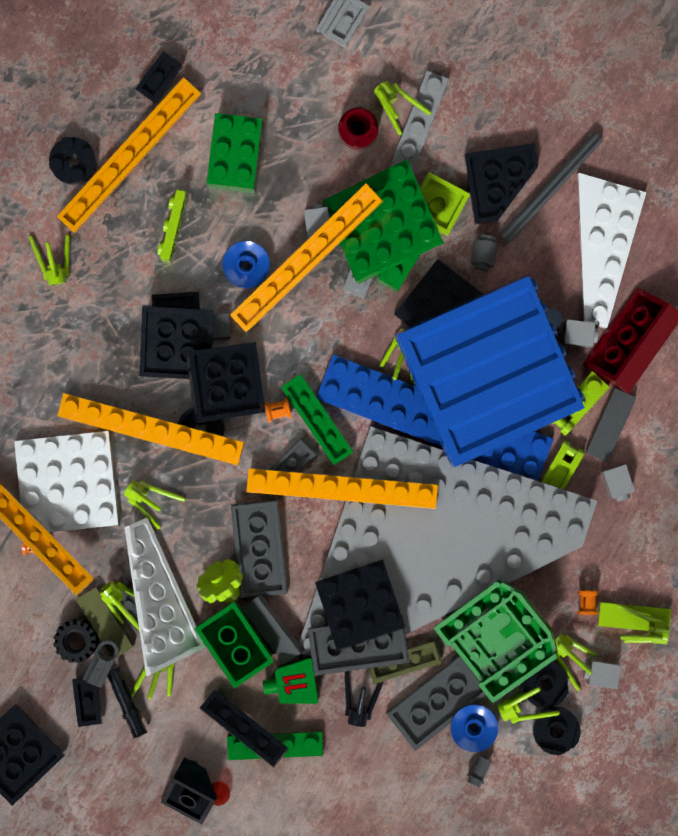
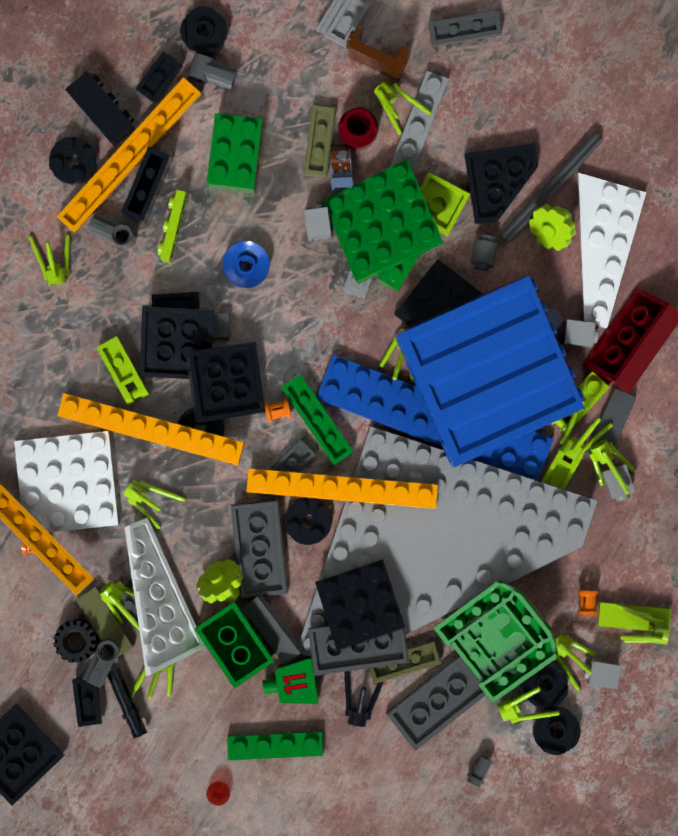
(101, 108): none -> black brick
(110, 231): none -> dark grey piece
(122, 369): none -> lime plate
(147, 185): none -> black brick
(190, 791): black slope -> none
(194, 21): none -> black plate
(205, 69): none -> dark grey piece
(244, 728): black plate -> none
(306, 257): light orange plate -> none
(315, 532): none -> black plate
(319, 141): none -> olive tile
(341, 168): none -> leg
(375, 59): none -> reddish brown panel
(465, 28): none -> dark grey plate
(474, 740): blue dish -> none
(552, 226): none -> lime plant
(575, 448): none -> lime plant
(602, 452): none -> lime plant

